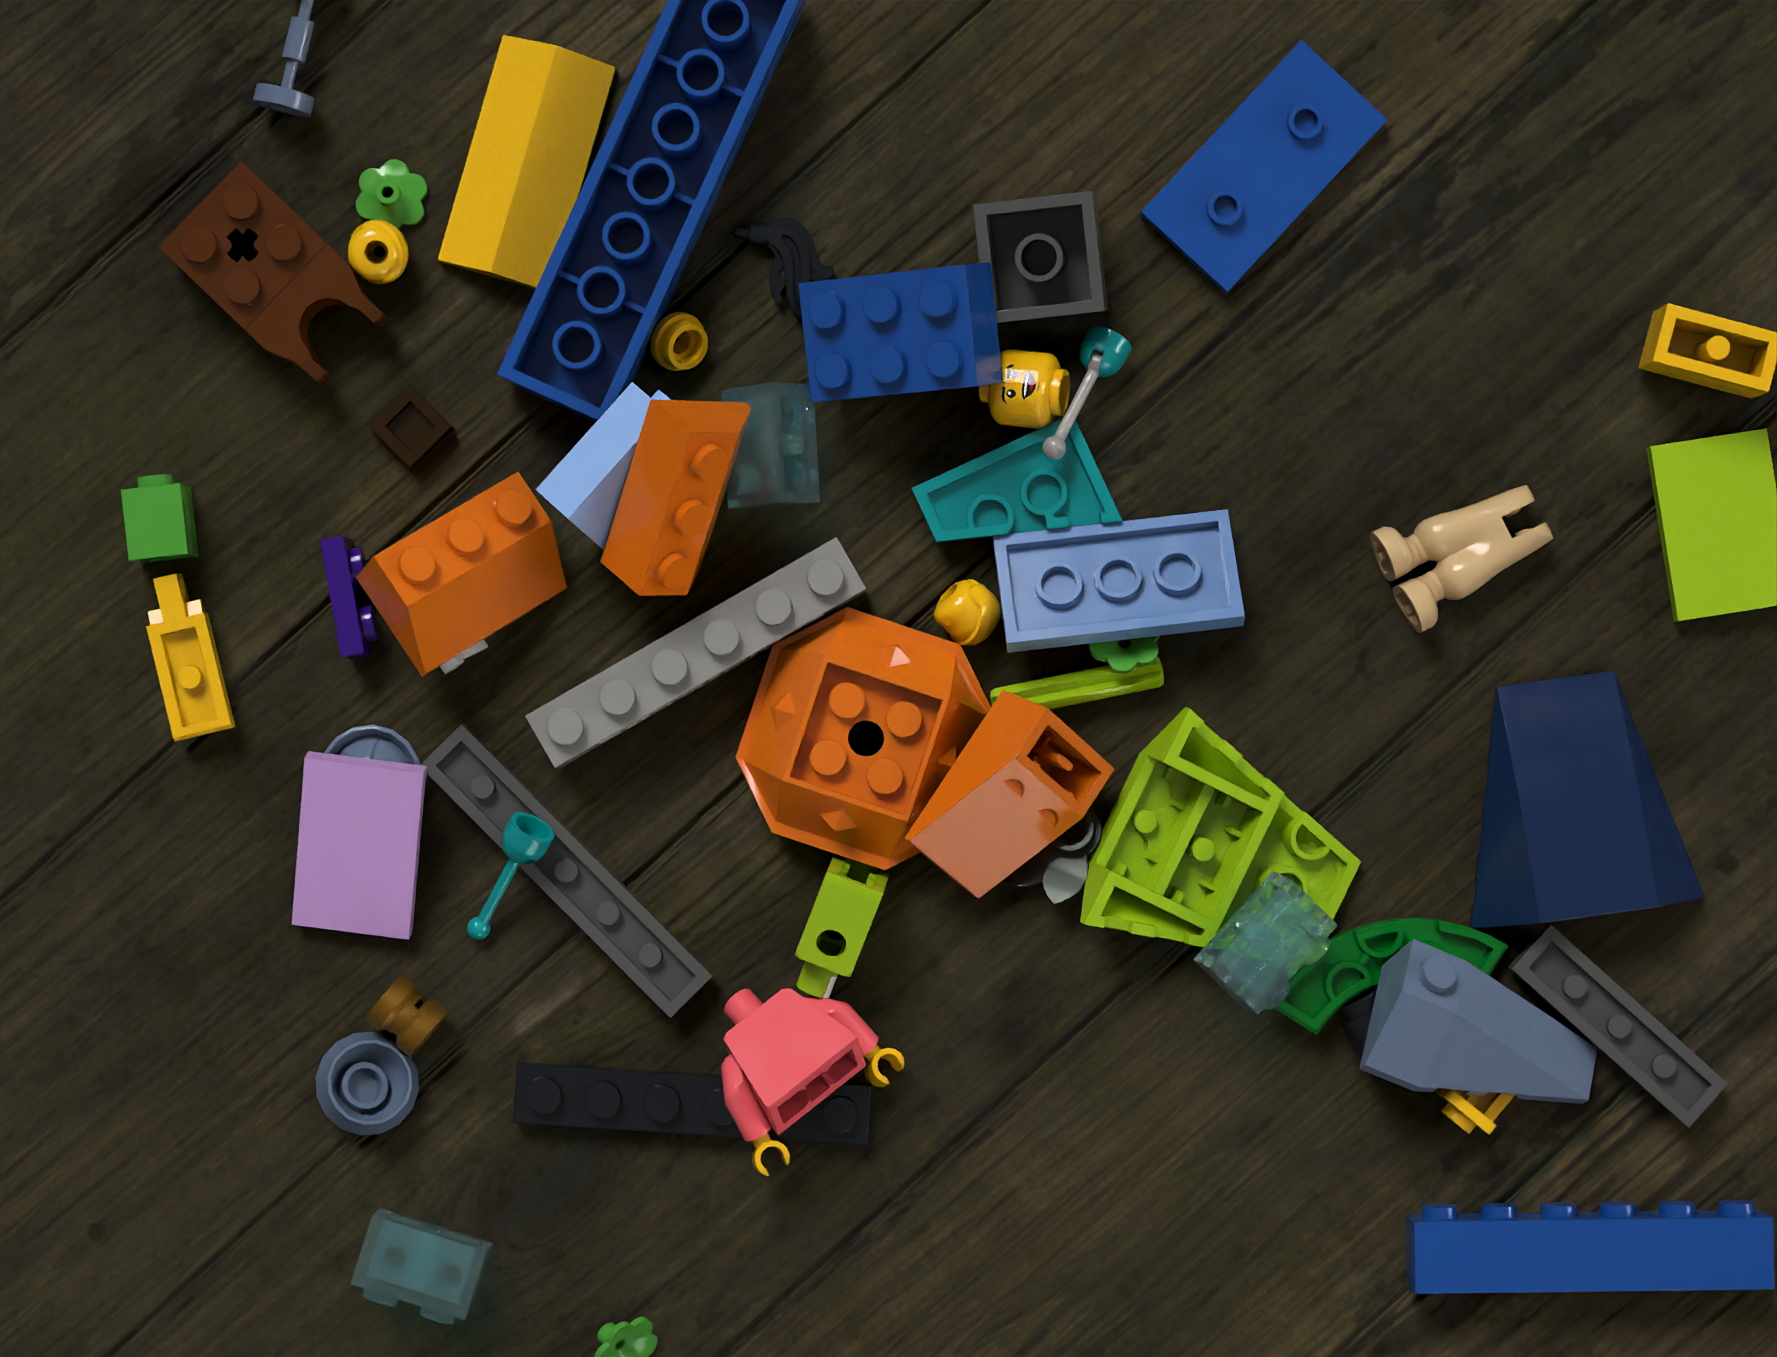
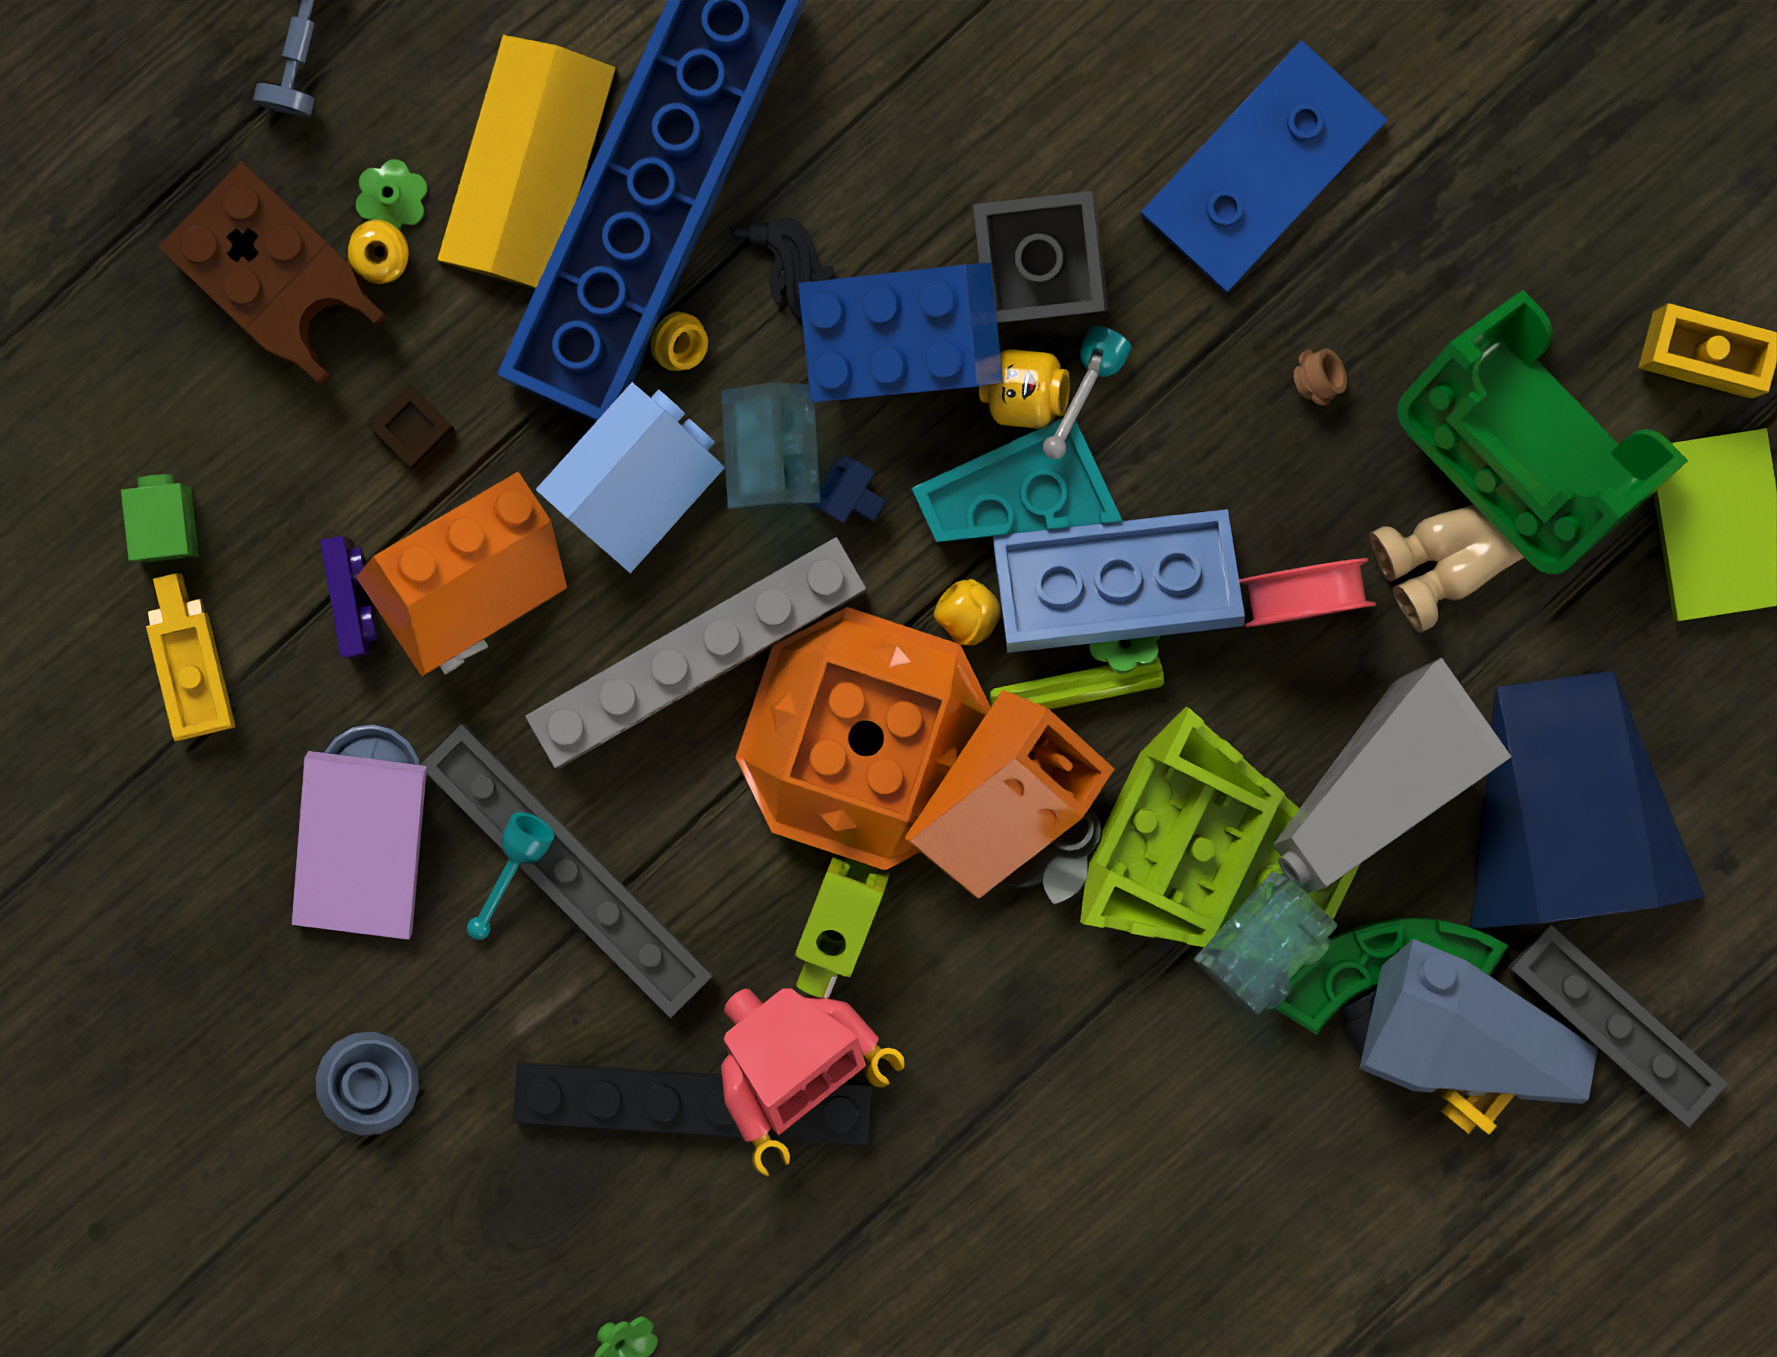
(406, 1015): pearl gold wheel -> none
(420, 1266): clear light blue brick -> none
(673, 493): orange slope -> none
(846, 491): none -> dark blue tile
(1306, 592): none -> coral wheel
(1320, 376): none -> medium nougat plate
(1397, 769): none -> light grey slope
(1526, 443): none -> green windscreen
(1589, 1249): blue brick -> none

